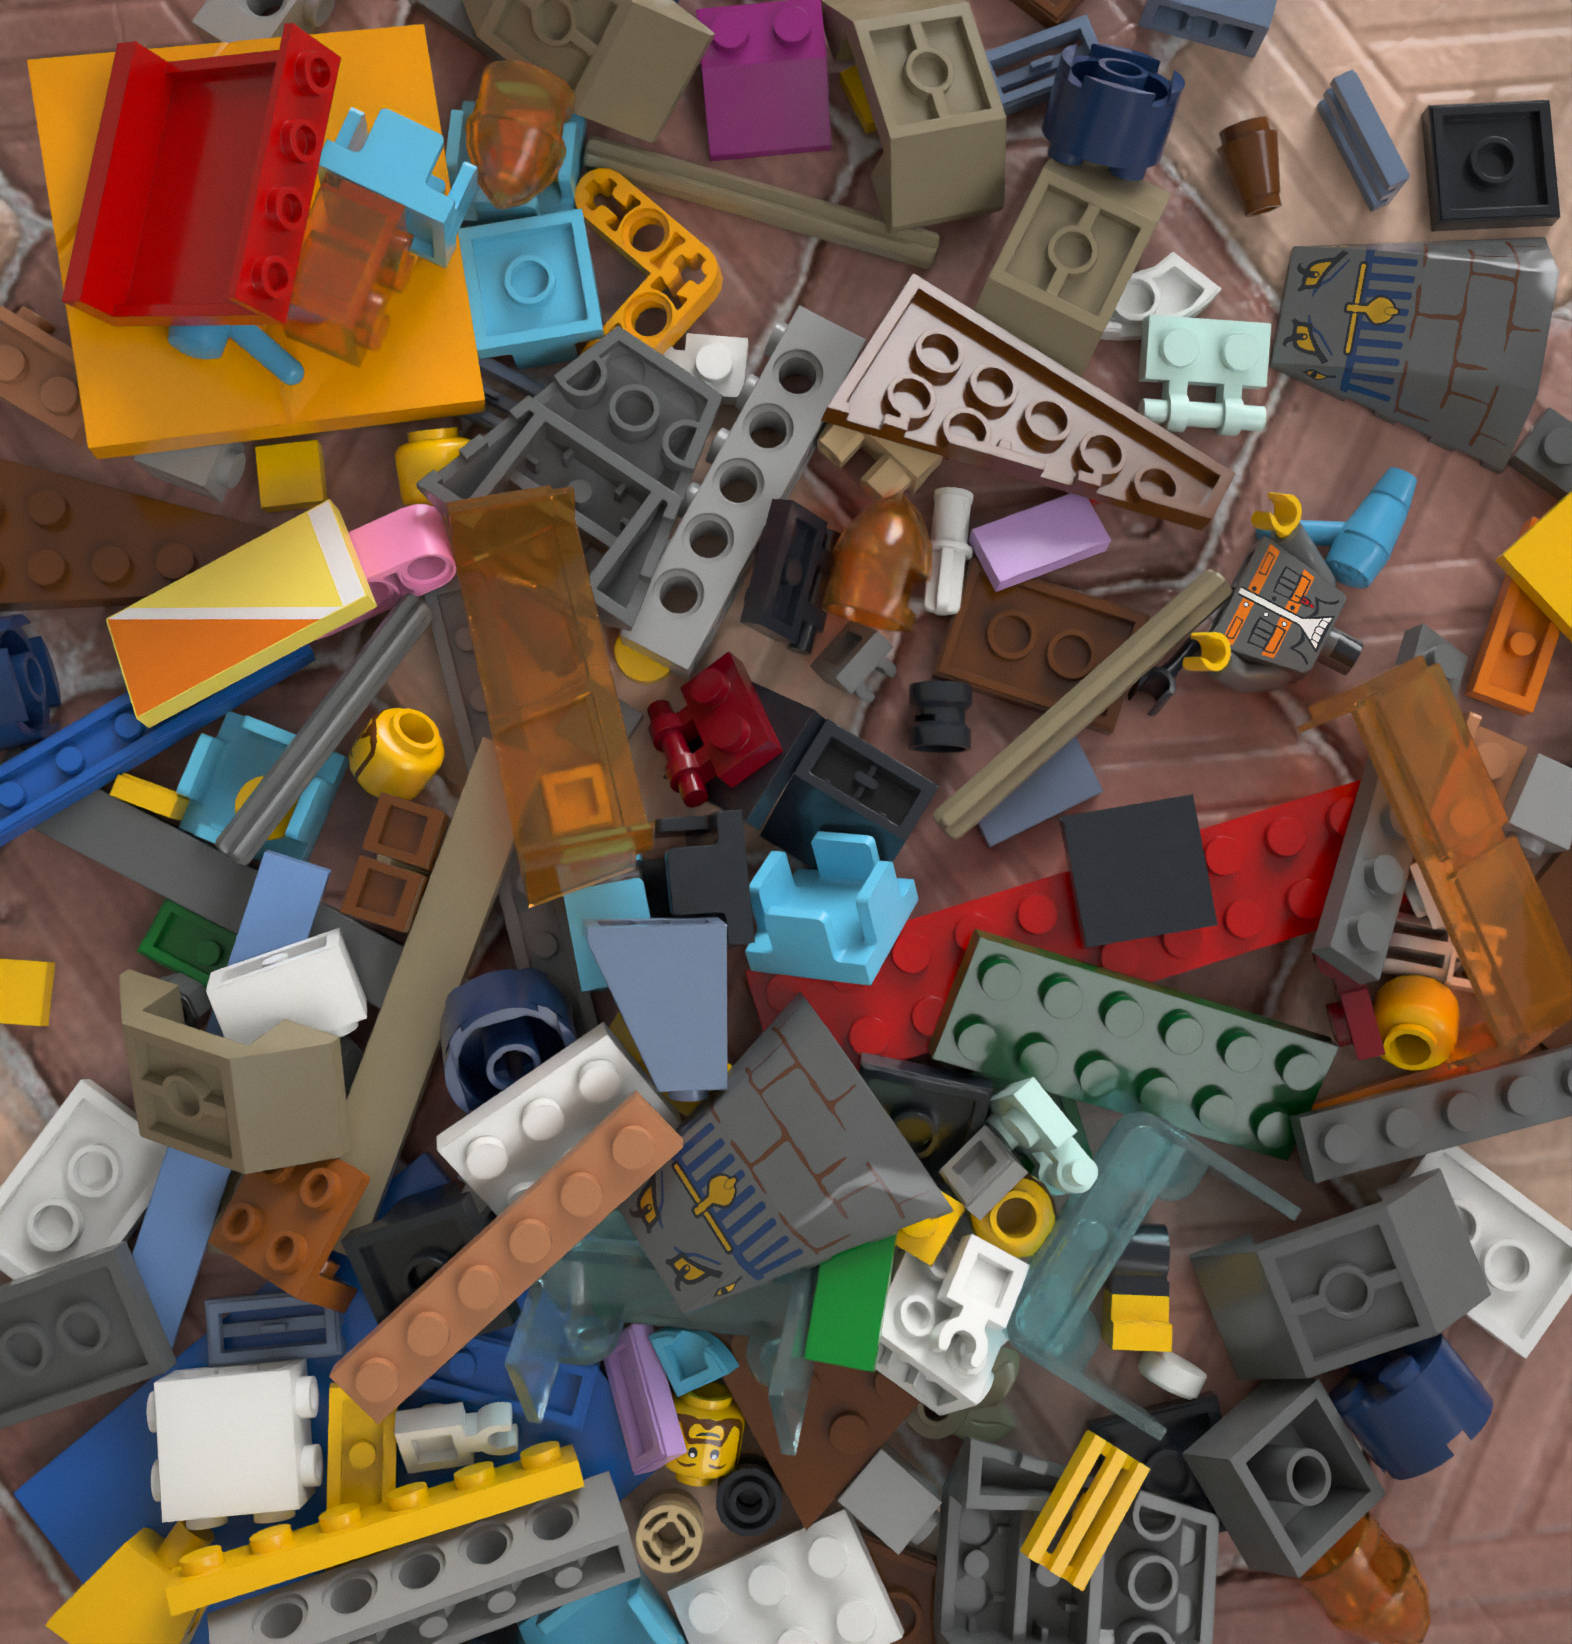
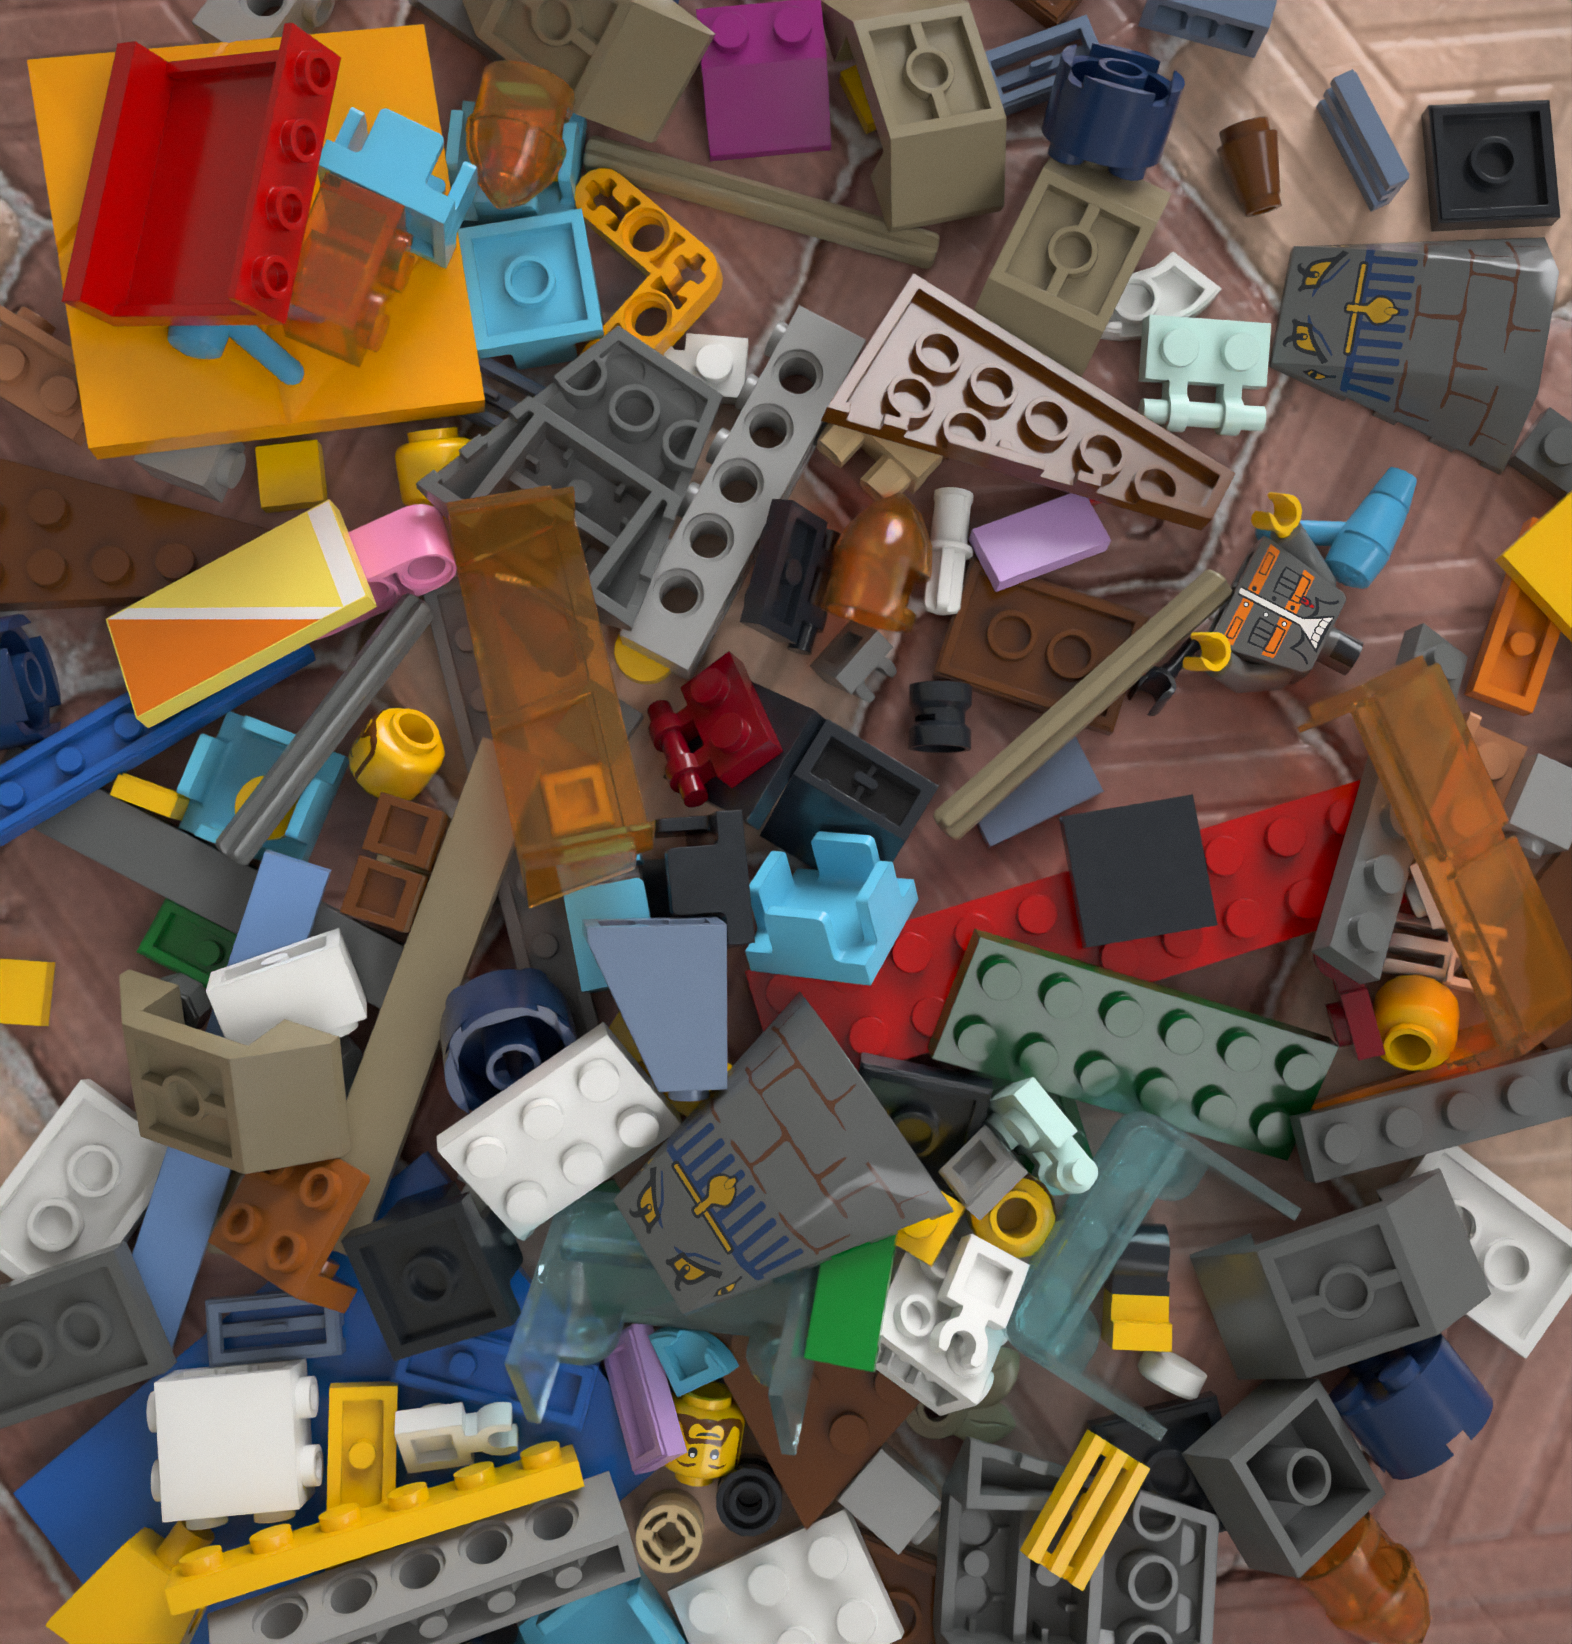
(507, 1257): nougat plate -> none

